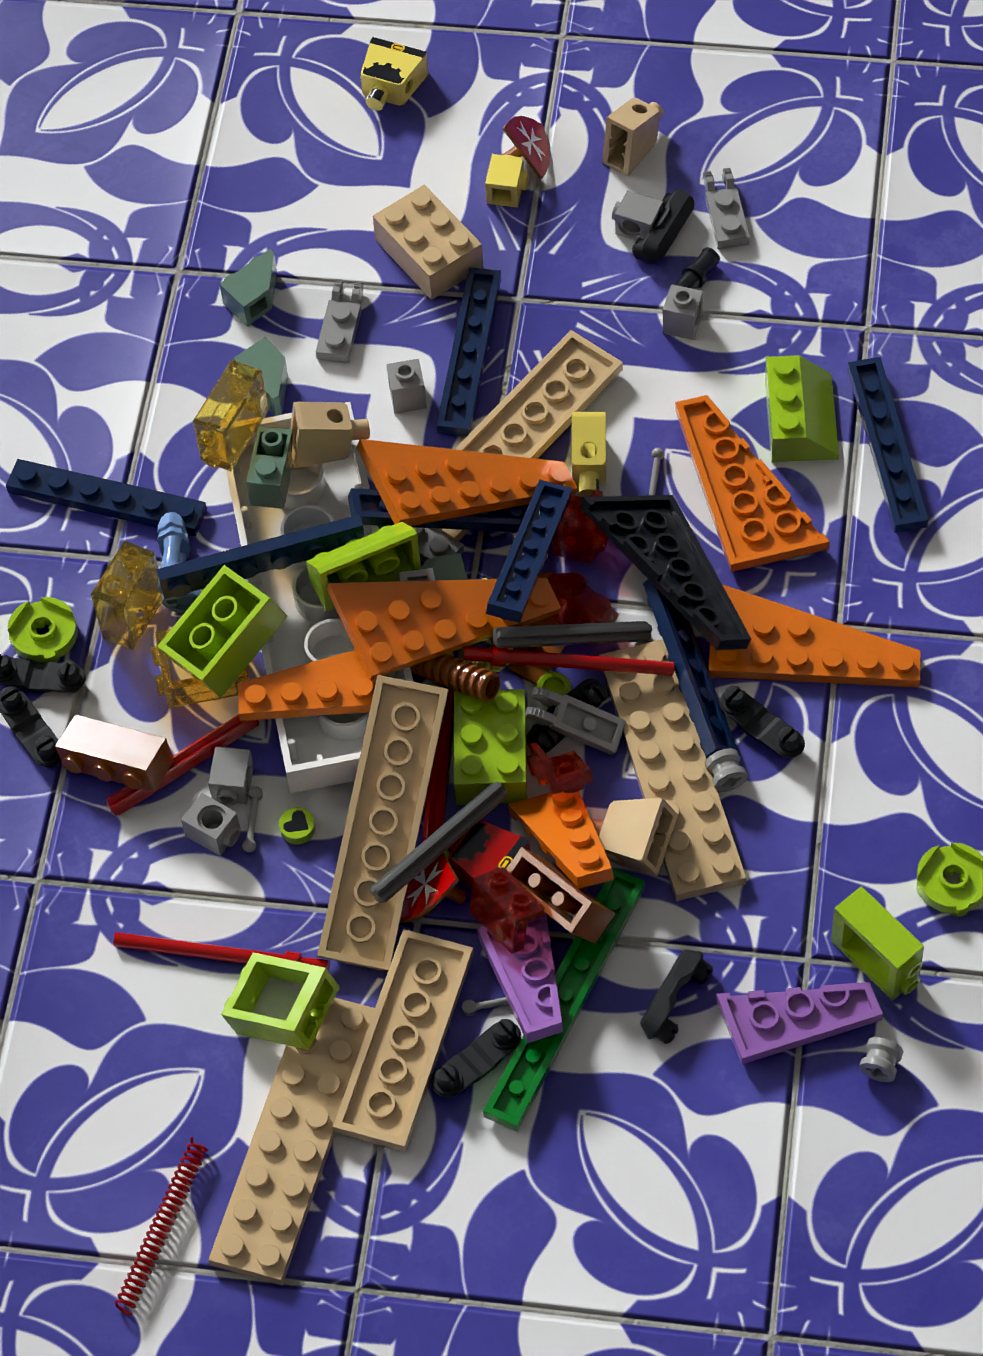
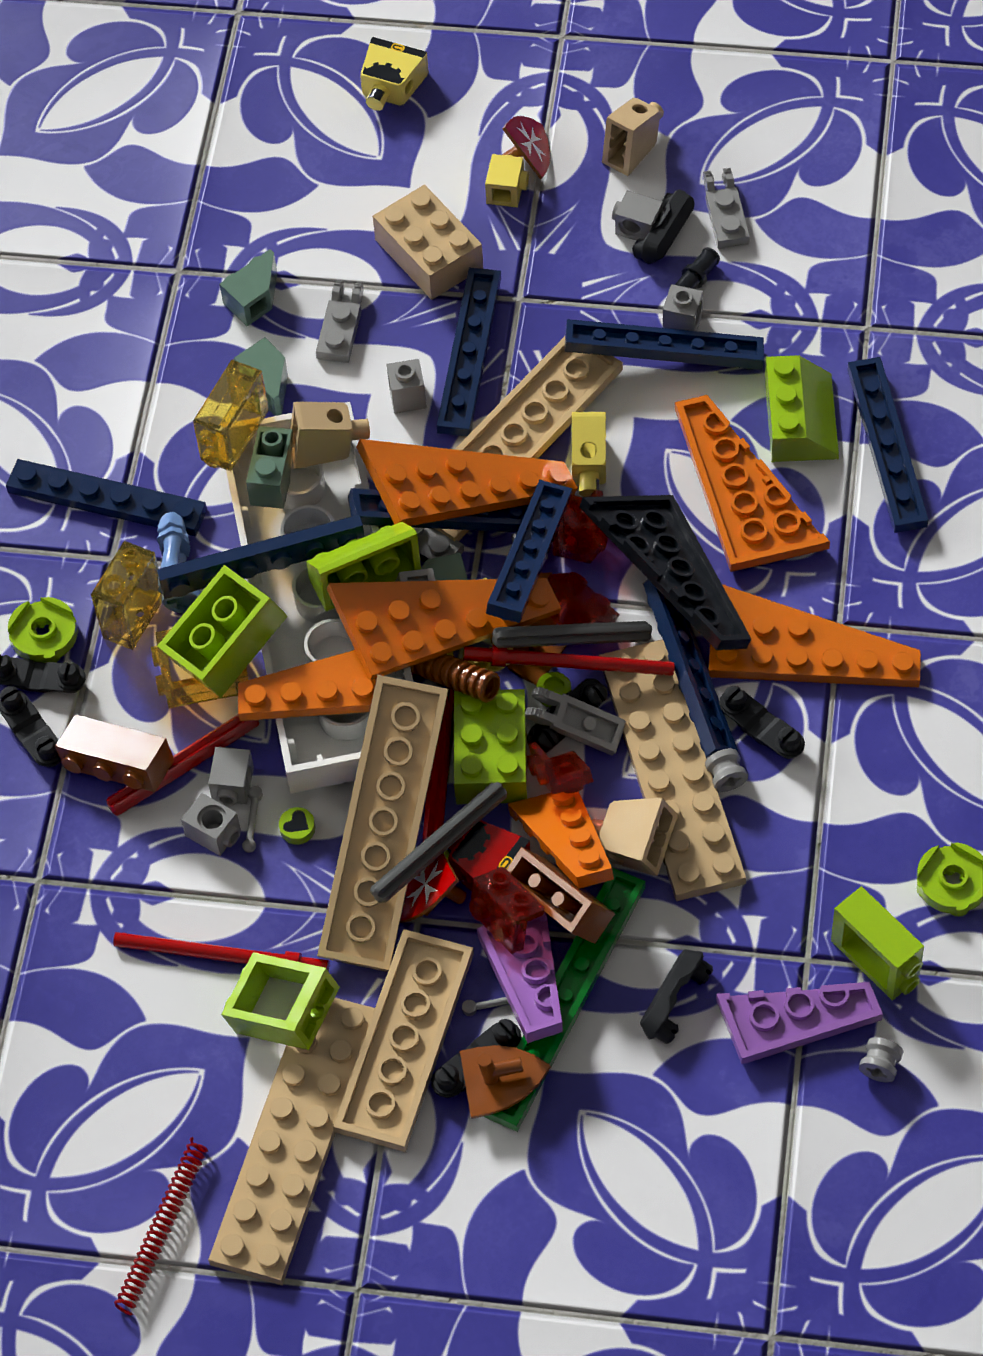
(499, 1077): none -> dark orange shield
(657, 454): light grey hinge -> none
(664, 344): none -> dark blue plate

